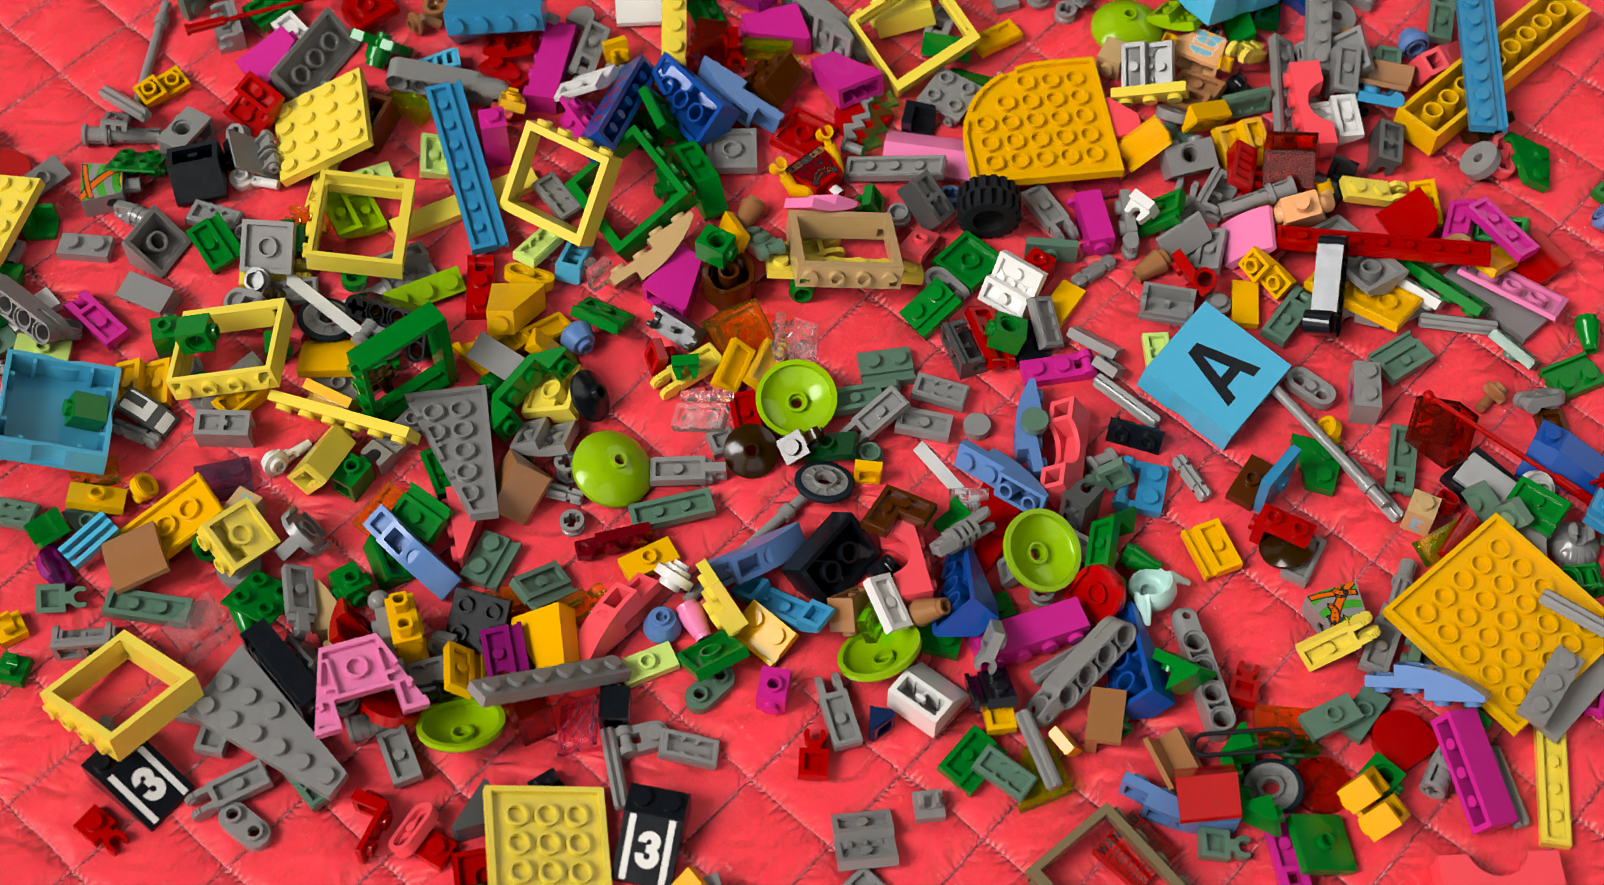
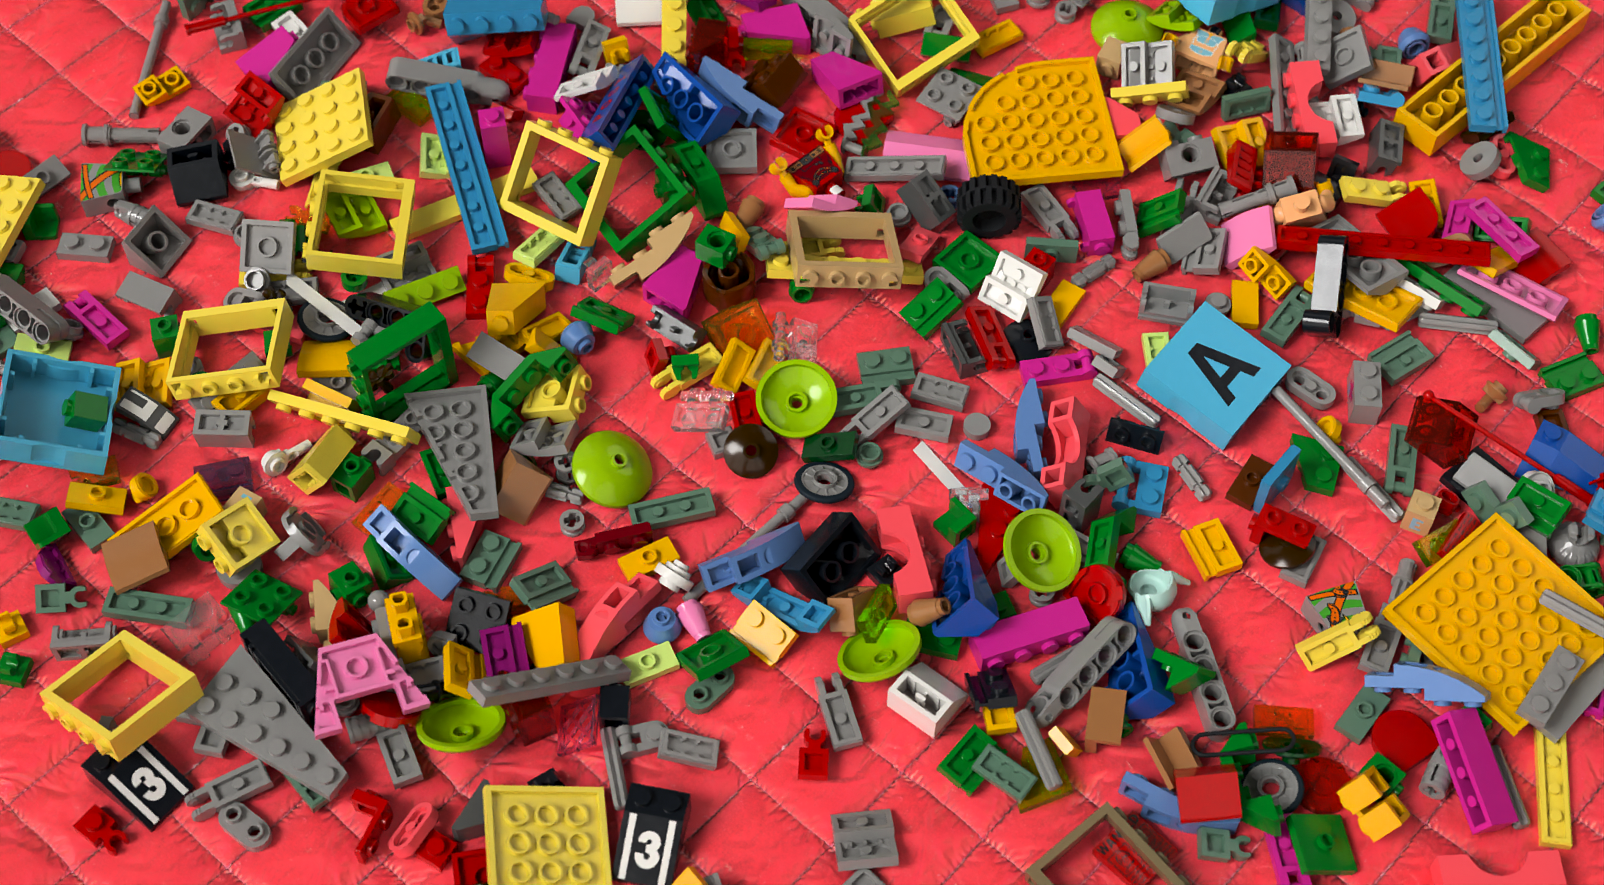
(86, 537): medium azure tile -> none
(115, 123): light grey tile -> none
(125, 103): light grey axle -> none
(196, 333): green brick -> none
(215, 242): green plate -> none
(299, 598): light grey hinge -> none
(380, 48): green plant -> none
(512, 101): yellow hinge -> none
(584, 601): plate -> none
(589, 396): black dish -> none
(685, 470): light grey hinge -> none
(719, 603): light yellow plate -> none
(773, 690): dark pink brick -> none
(797, 445): plate -> none
(868, 472): yellow tile -> none
(880, 722): dark blue slope -> none
(887, 603): white plate -> none
(896, 505): reddish brown tile -> none
(918, 118): black panel -> none
(928, 806): light grey tile -> none
(963, 533): light grey hinge -> none
(992, 641): light grey plate -> none
(1006, 332): green brick -> none
(1034, 421): sand green tile -> none
(1142, 203): white tile -> none
(1182, 266): red plate -> none
(1206, 116): yellow slope -> none
(1244, 687): red plate -> none
(1330, 717): sand green plate -> none
(1344, 70): light grey panel -> none

